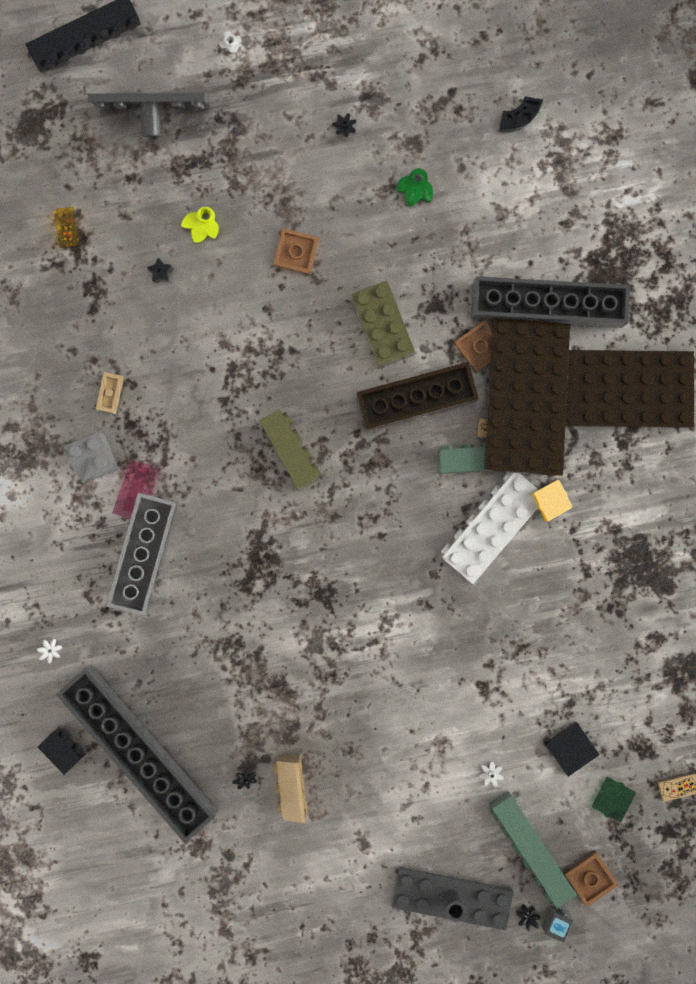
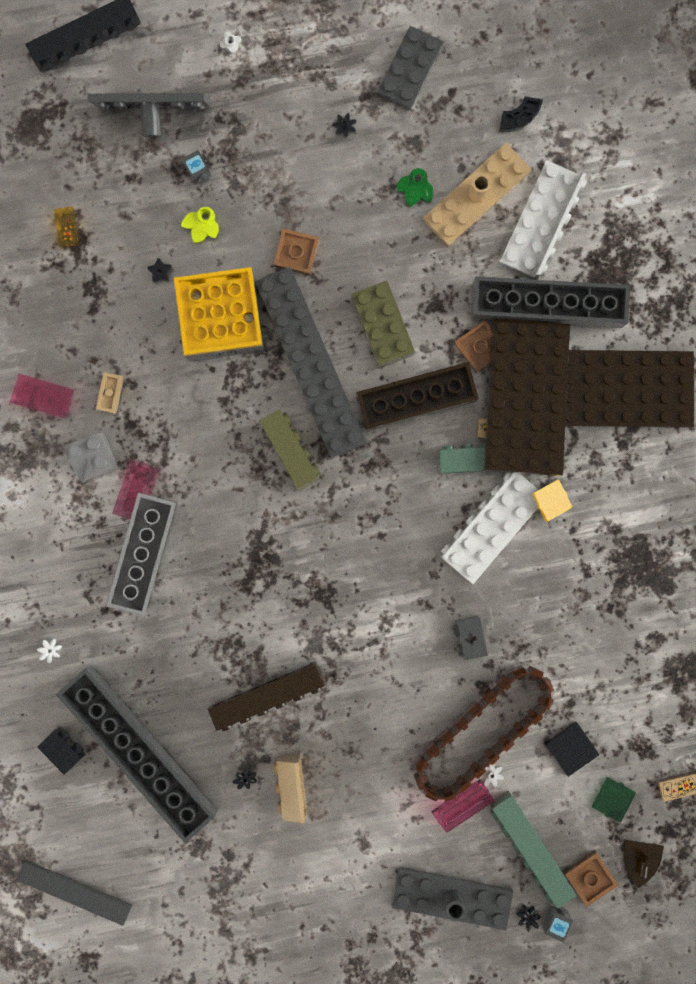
(42, 396): none -> clear pink piece
(74, 892): none -> dark grey tile
(197, 167): none -> dark grey brick
(219, 314): none -> yellow piece
(266, 696): none -> dark brown brick
(310, 362): none -> dark grey brick
(410, 67): none -> dark grey plate
(463, 806): none -> clear pink piece
(477, 194): none -> tan plate
(477, 646): none -> dark grey brick
(491, 755): none -> reddish brown piece
(543, 220): none -> white bracket
(642, 860): none -> dark brown shield

